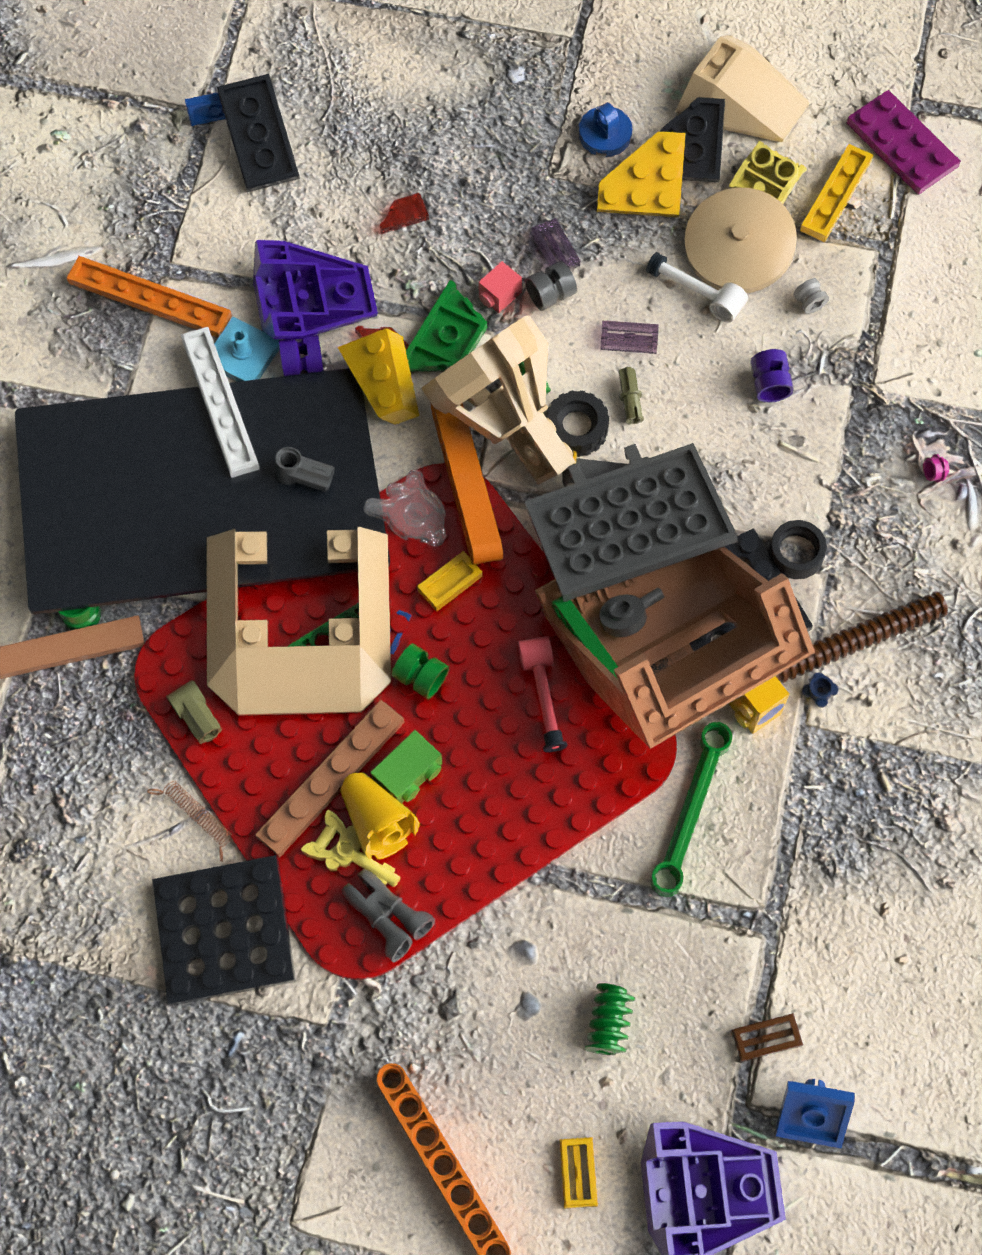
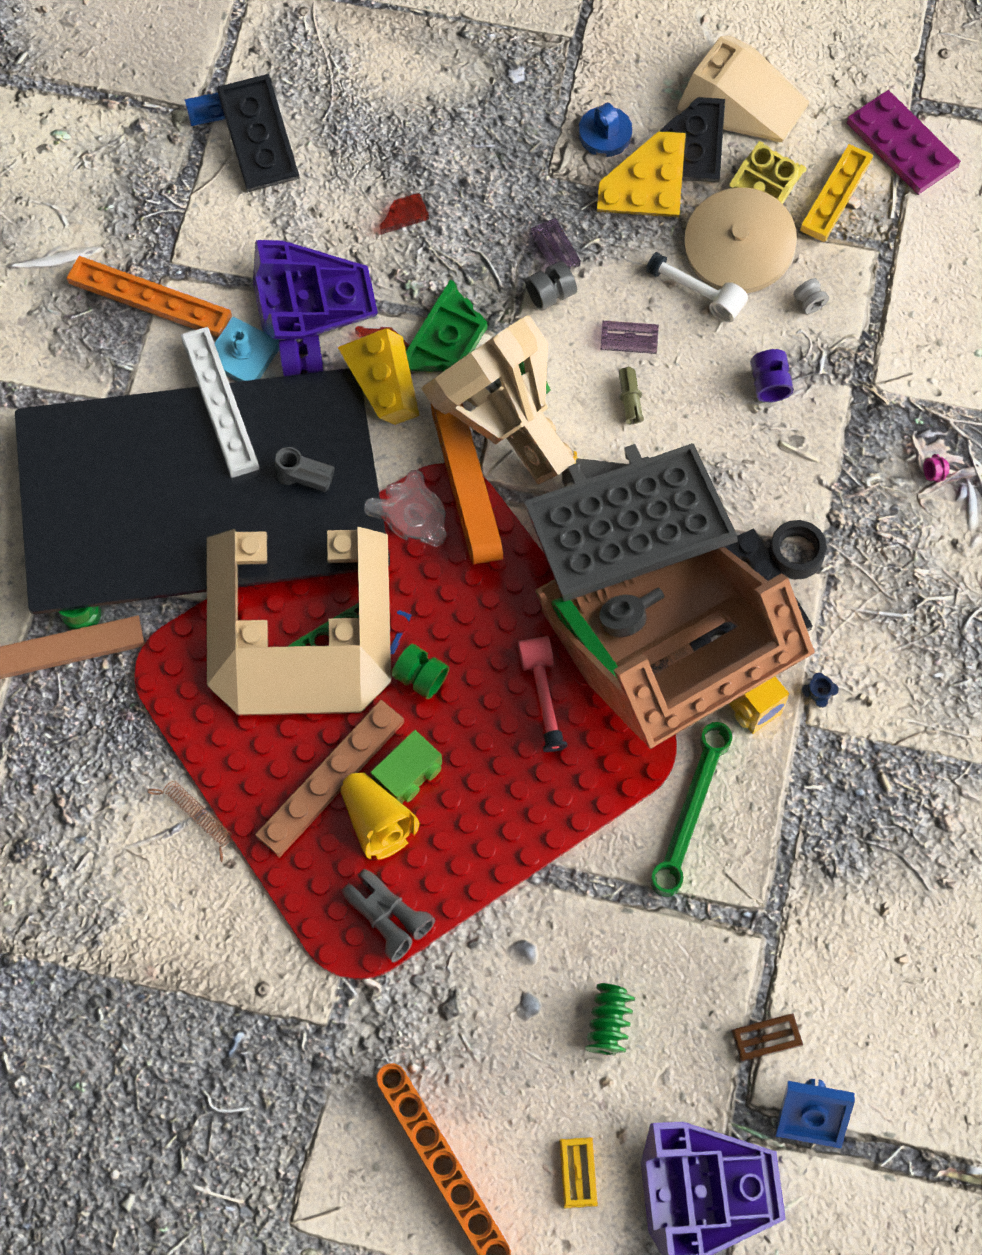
(191, 706): olive piece -> none
(245, 974): black piece -> none
(346, 851): light yellow piece -> none
(449, 581): yellow tile -> none
(500, 287): coral brick -> none
(587, 404): black tyre -> none
(871, 632): reddish brown piece -> none

